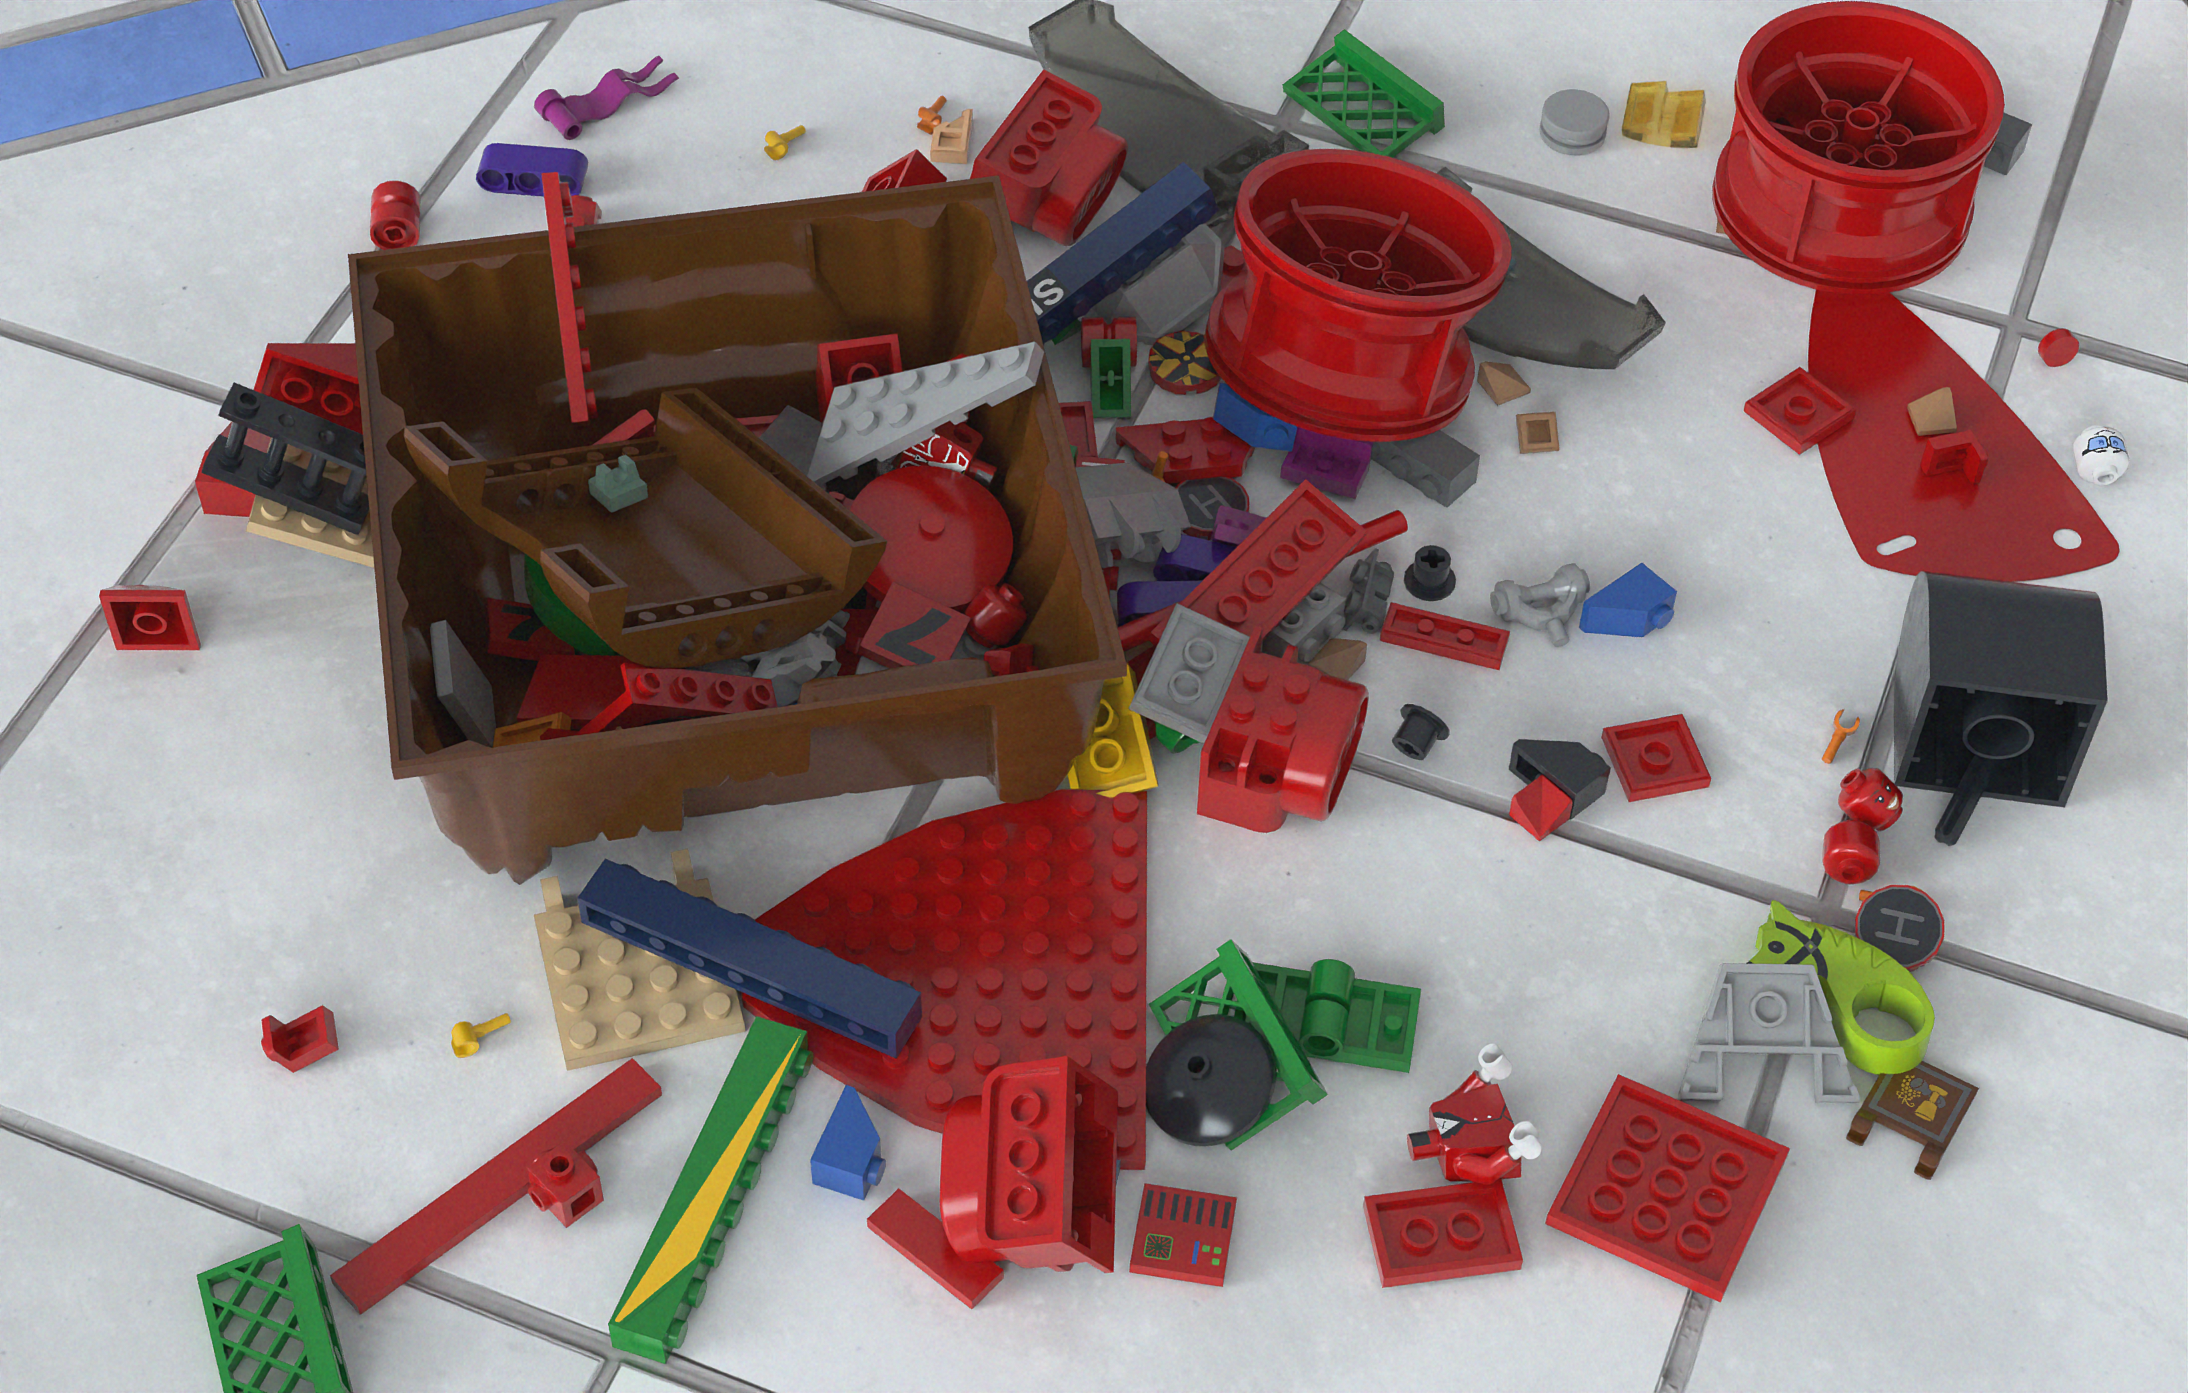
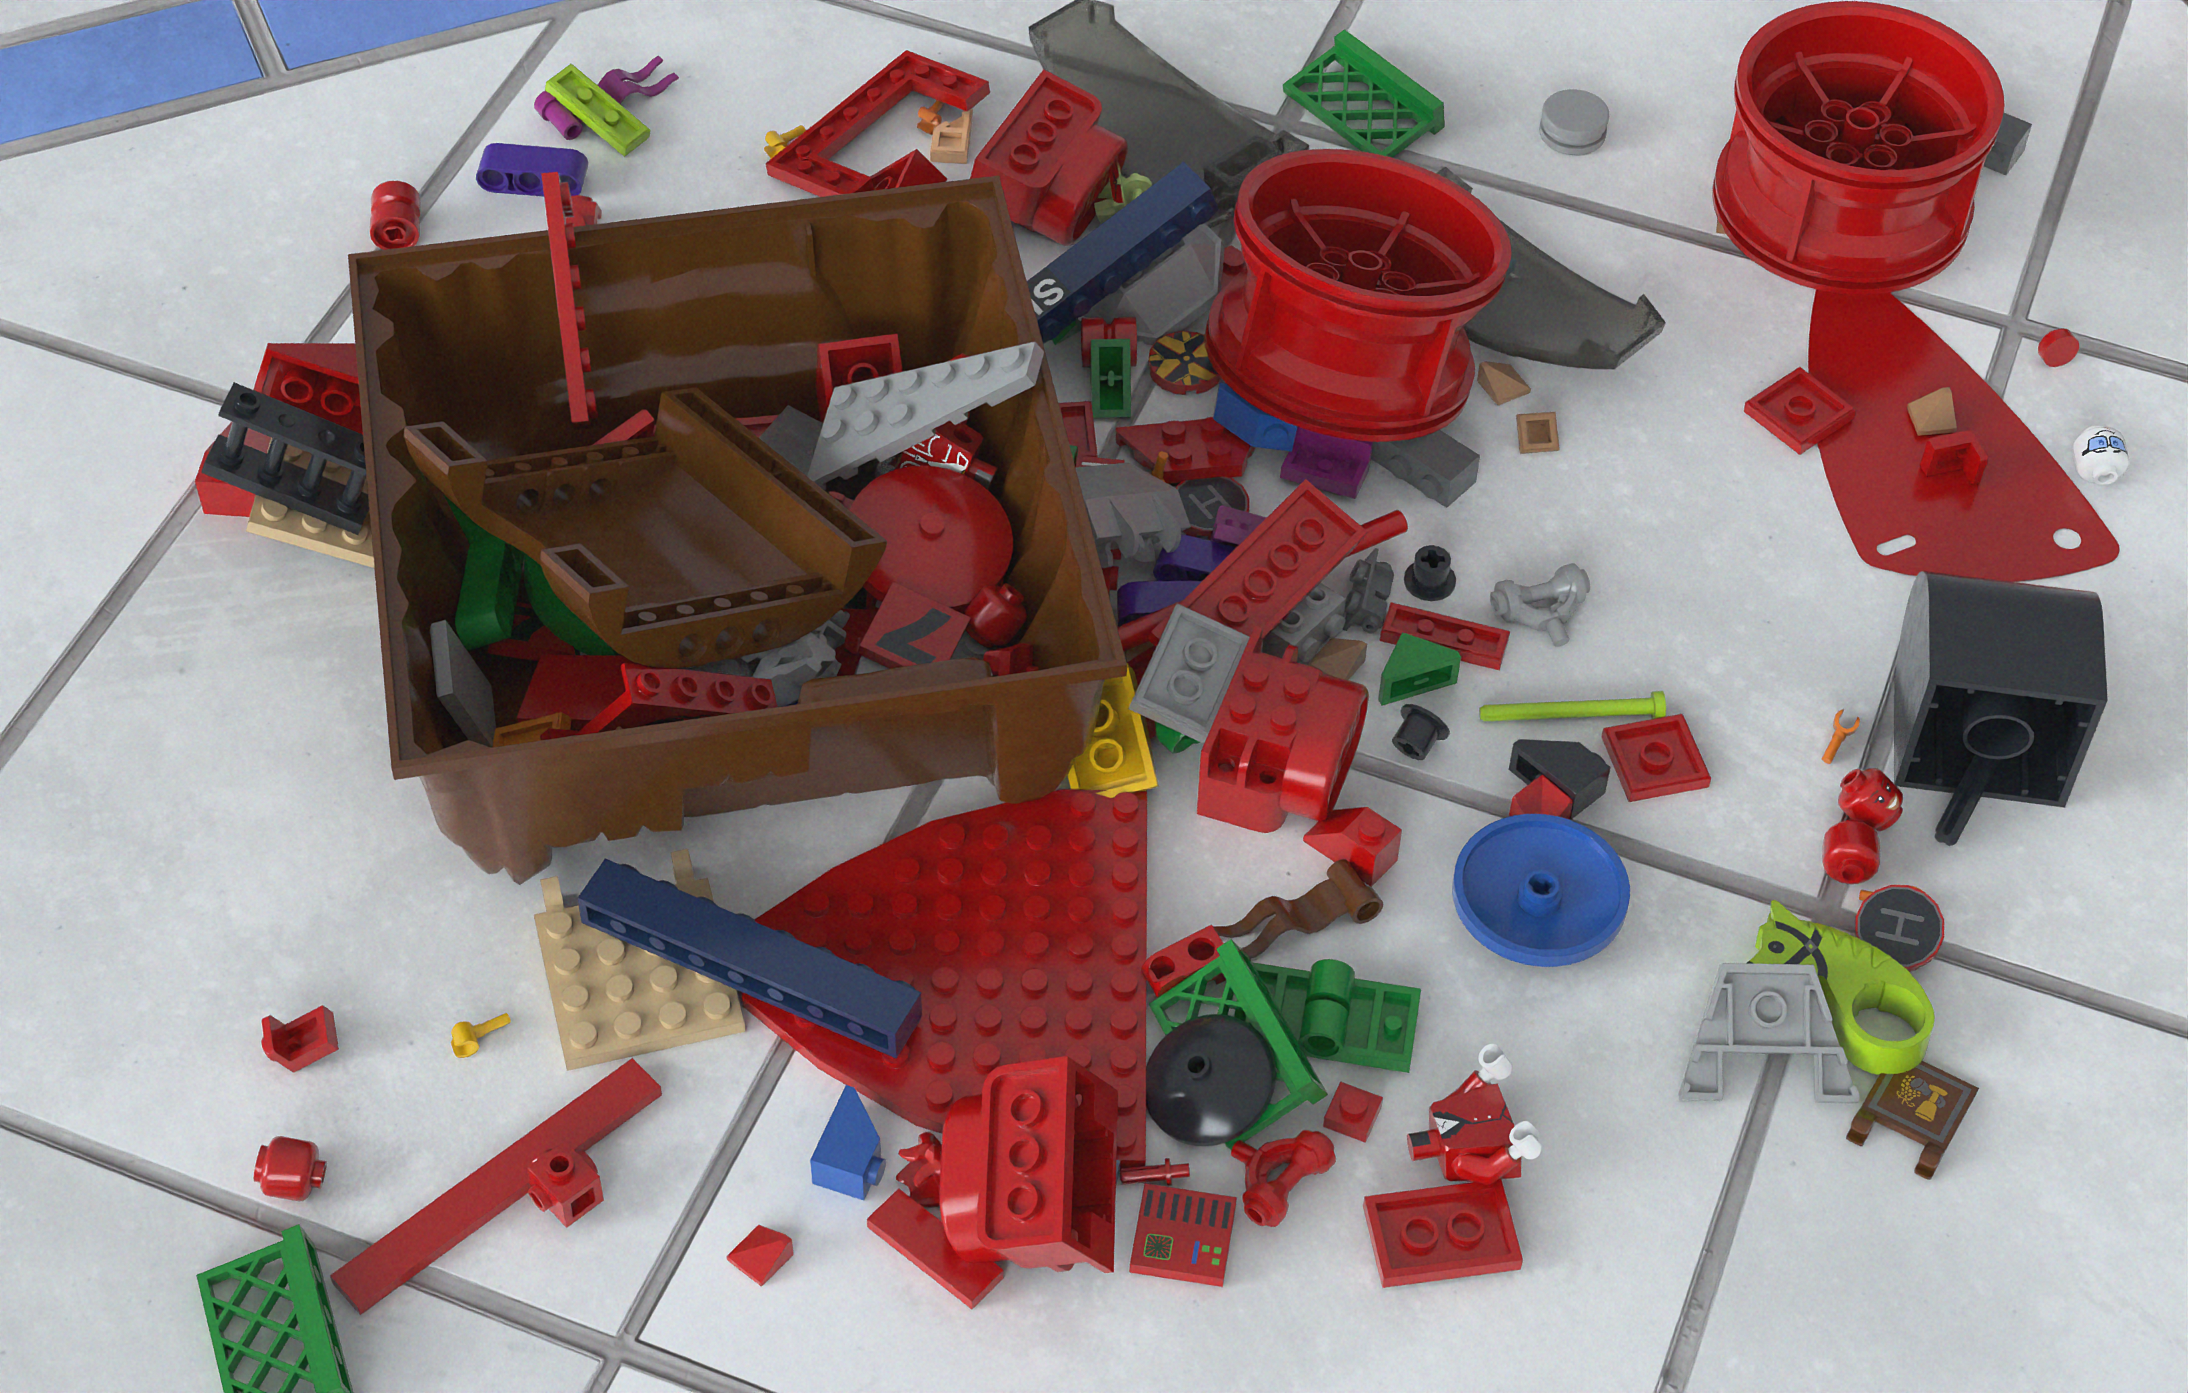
(149, 618): red slope -> none
(289, 1168): none -> red head
(488, 586): none -> green beam
(597, 109): none -> lime tile
(618, 486): sand green tile -> none
(710, 1192): green brick -> none
(761, 1253): none -> red slope
(806, 160): none -> red plate
(923, 1170): none -> red piece
(1119, 193): none -> yellowish green hips
(1154, 1173): none -> red piece
(1181, 960): none -> red leg
(1307, 1155): none -> red piece
(1310, 913): none -> reddish brown flag
(1352, 1112): none -> red plate
(1359, 837): none -> red slope
(1417, 668): none -> green slope
(1541, 890): none -> blue dish
(1573, 709): none -> lime bar
(1630, 605): blue slope -> none
(1663, 116): clear yellow slope -> none
(1668, 1187): red plate -> none

